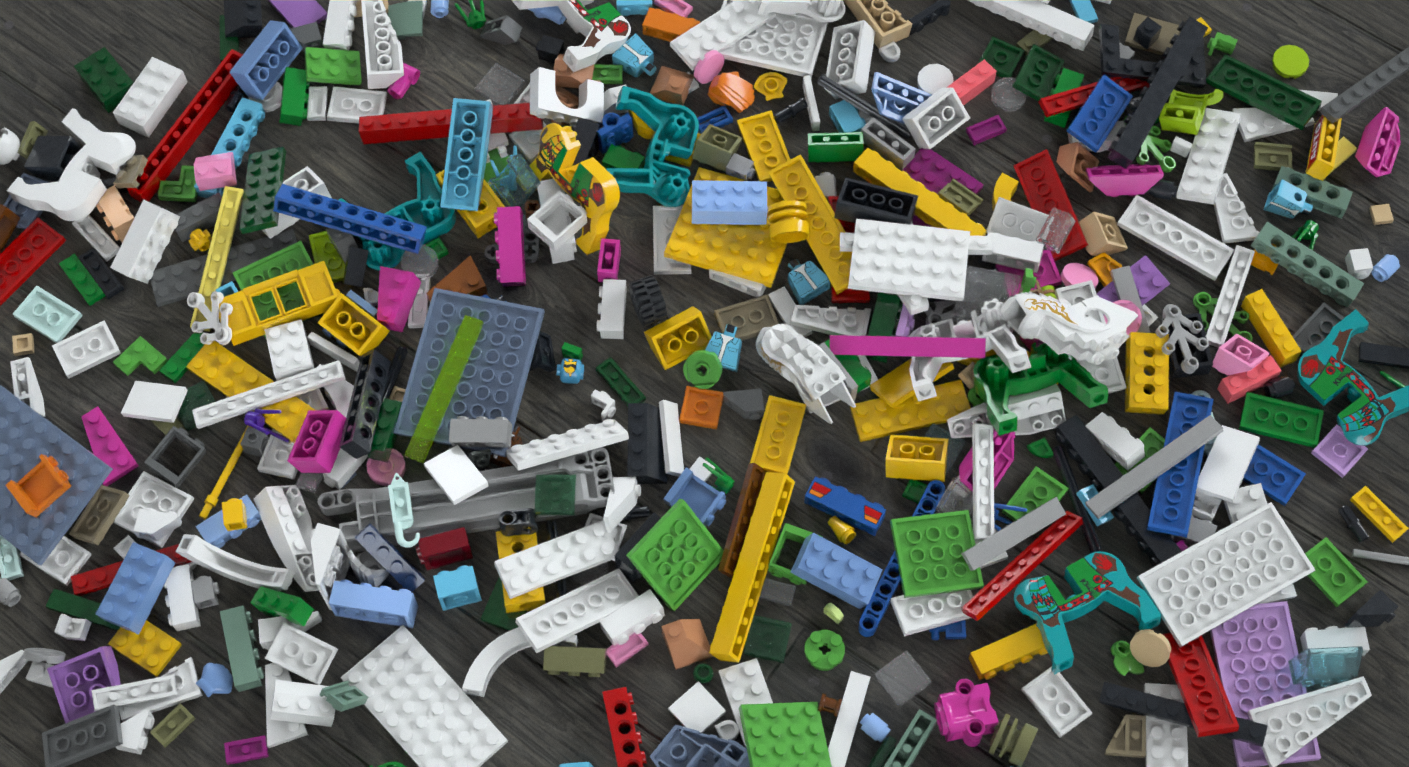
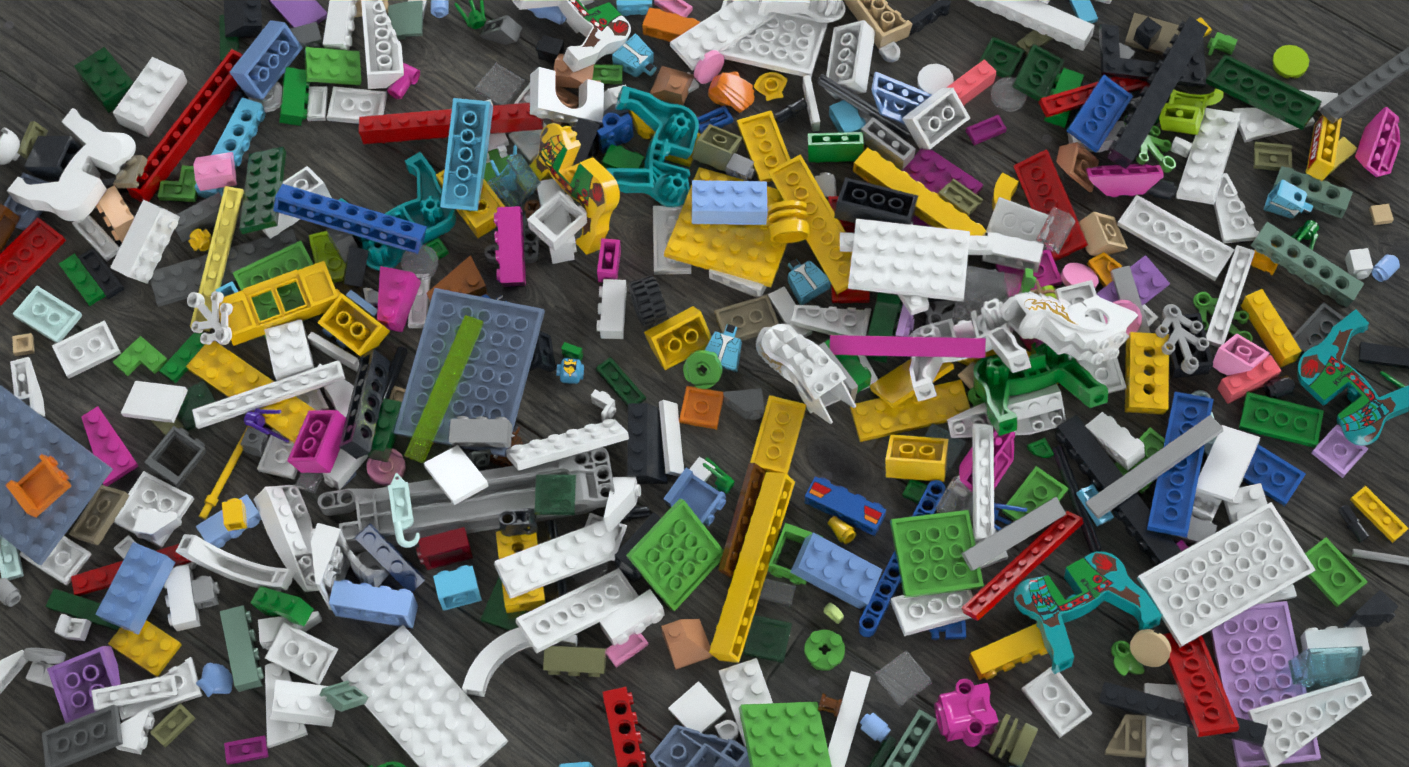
(703, 673): dark green plate -> none

